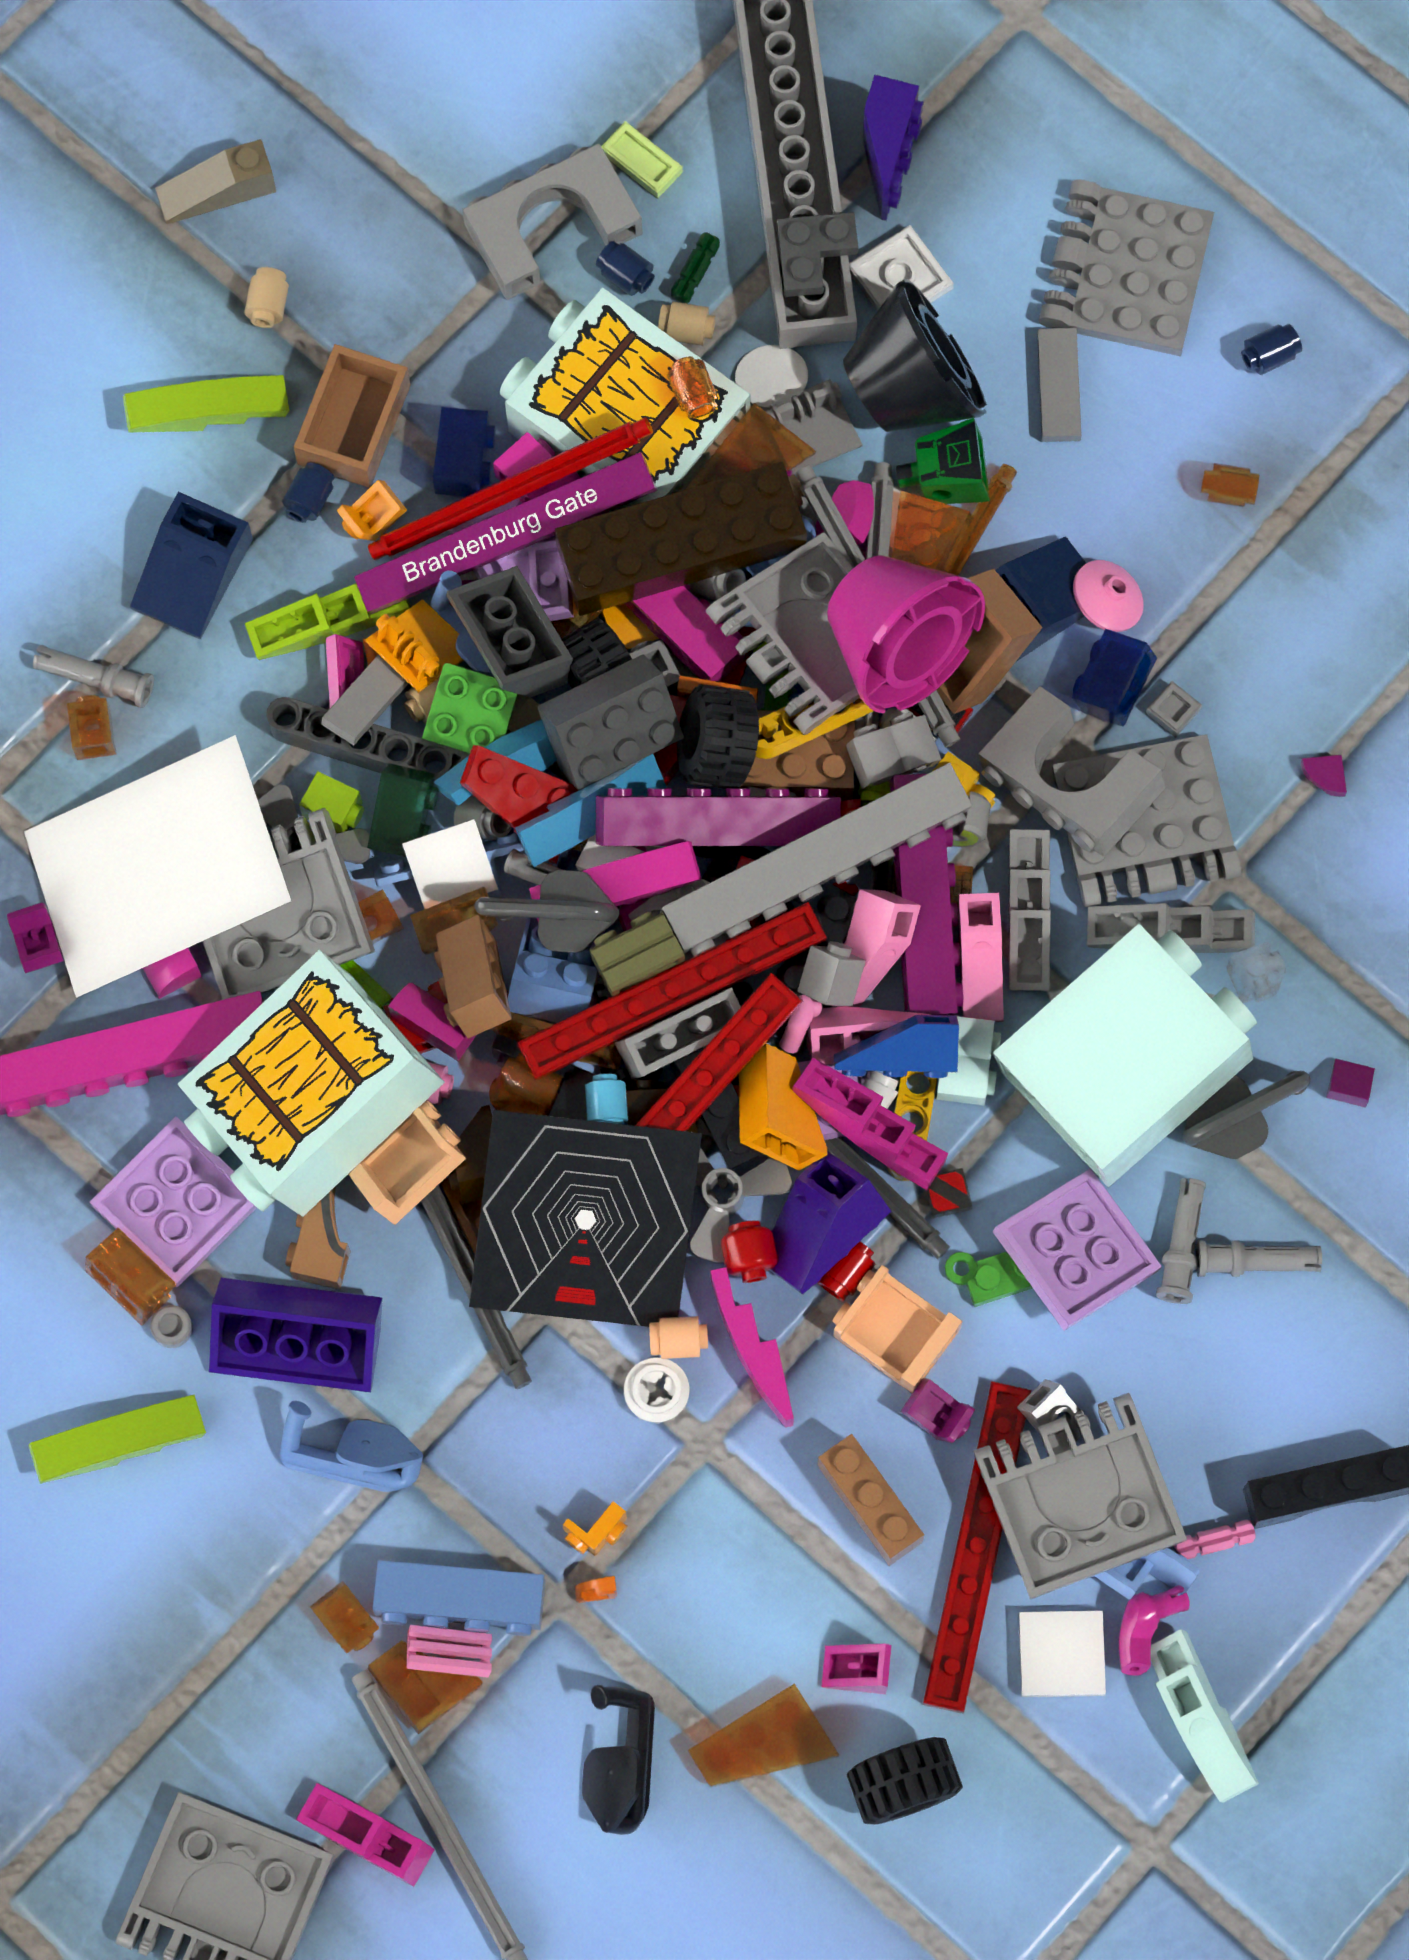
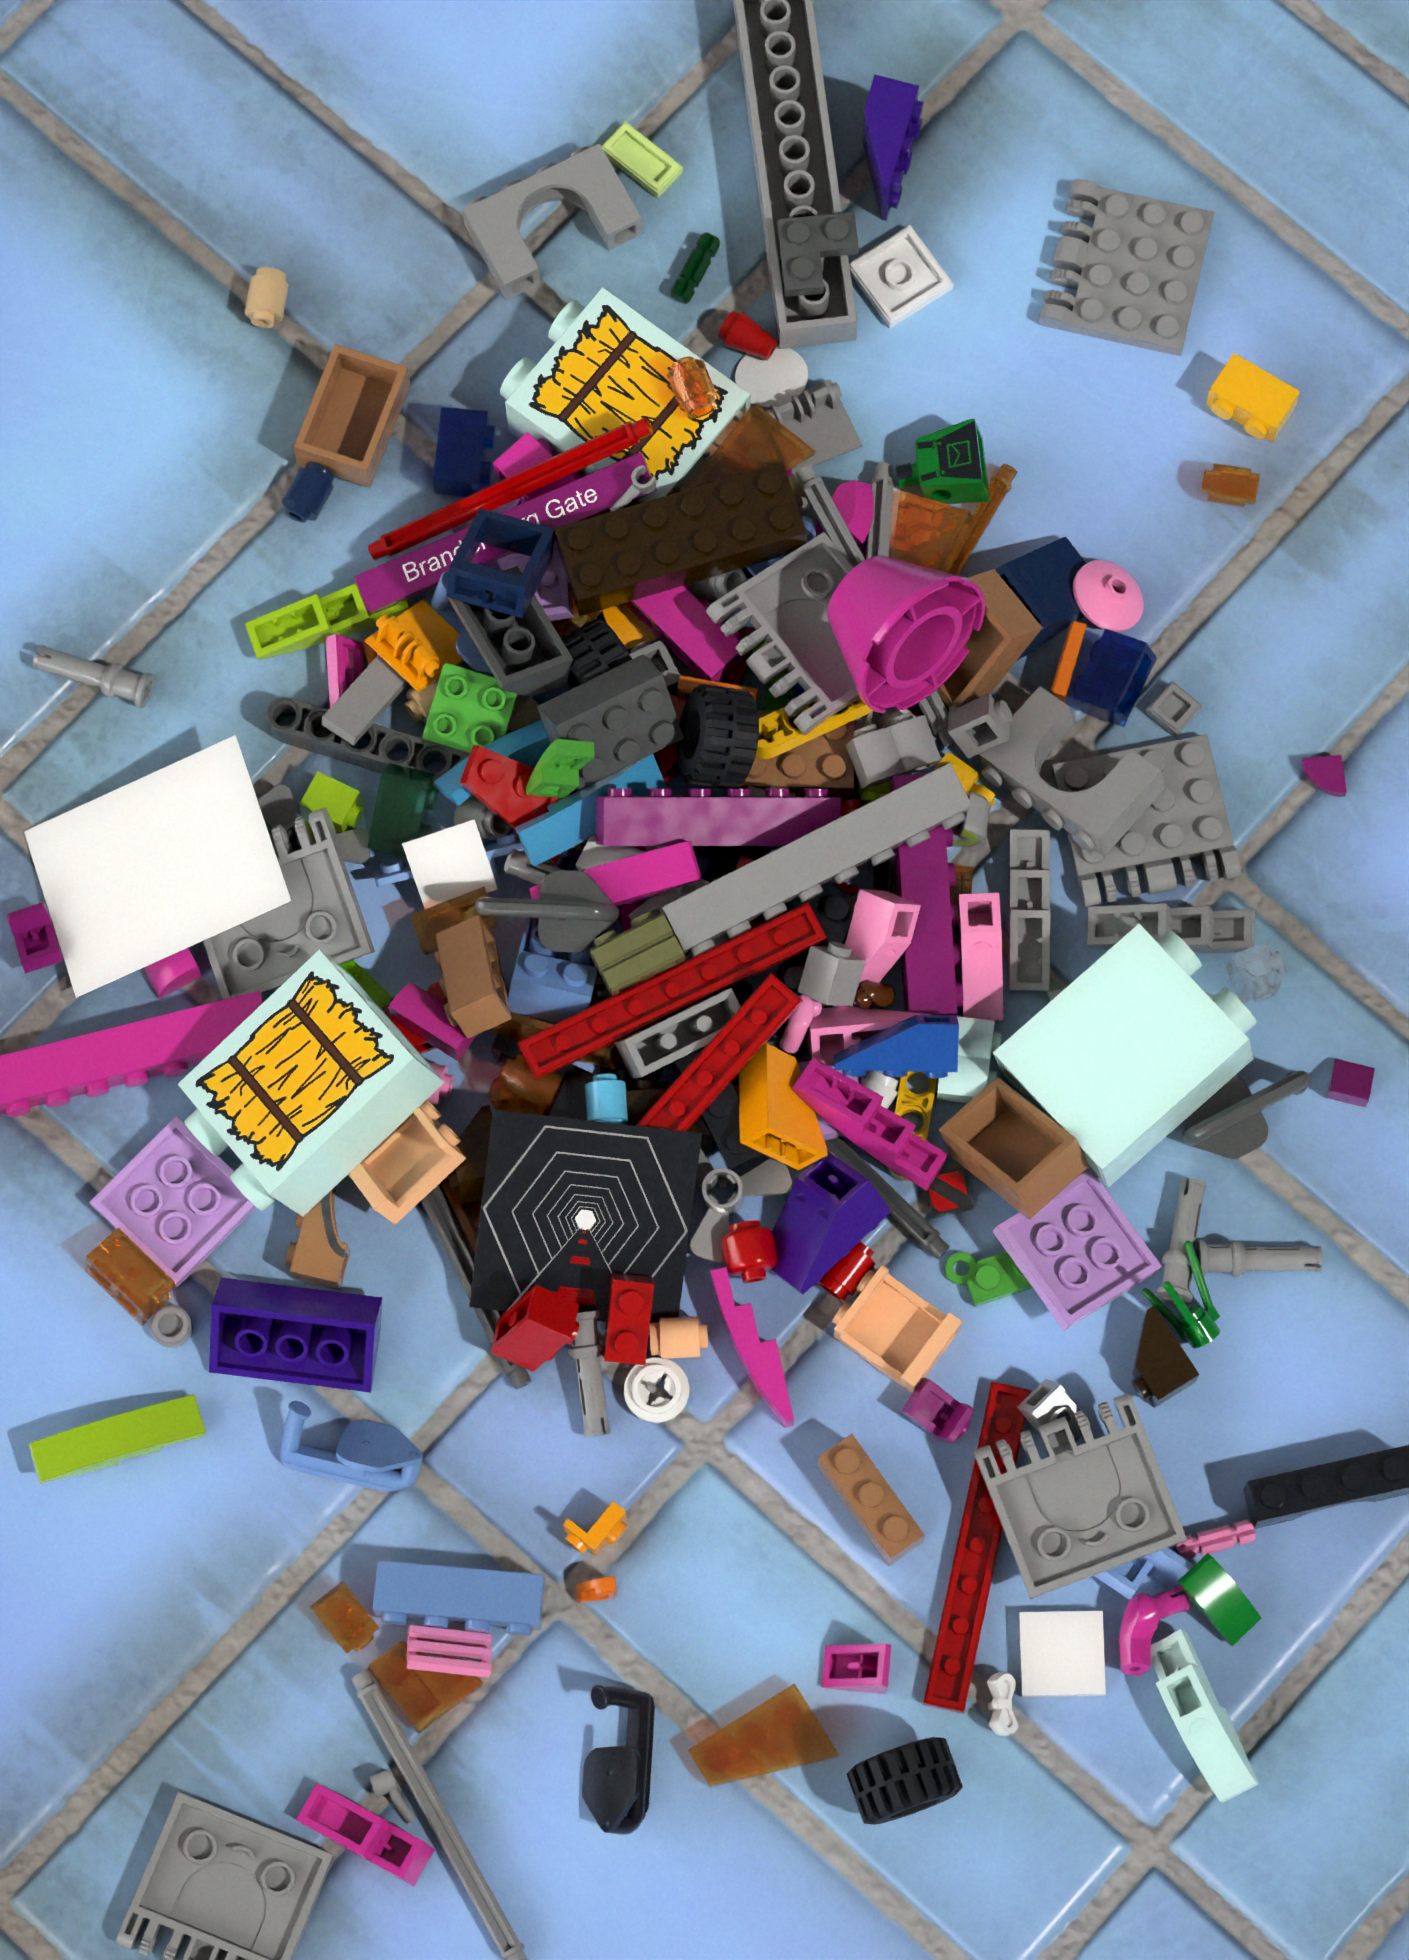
(96, 742): clear orange brick -> none
(191, 565): dark blue slope -> none
(205, 403): lime slope -> none
(218, 182): dark tan slope -> none
(372, 512): light orange bracket -> none
(381, 909): clear orange brick -> none
(385, 1783): none -> light grey hand
(510, 591): none -> dark blue window
(535, 1328): none -> red brick
(559, 768): none -> bright green slope
(586, 1353): none -> light grey pin
(625, 268): dark blue brick -> none
(628, 1318): none -> red brick
(635, 489): none -> light grey hand
(687, 322): tan brick -> none
(747, 336): none -> red cone
(874, 992): none -> reddish brown arm
(910, 367): black cone -> none
(979, 725): none -> light grey brick
(1002, 1689): none -> white piece
(1013, 1148): none -> medium nougat piece
(1059, 384): light grey tile -> none
(1068, 660): none -> orange tile
(1160, 1362): none -> dark brown slope
(1194, 1323): none -> green plant
(1219, 1599): none -> green slope
(1252, 398): none -> yellow brick
(1271, 348): dark blue brick -> none

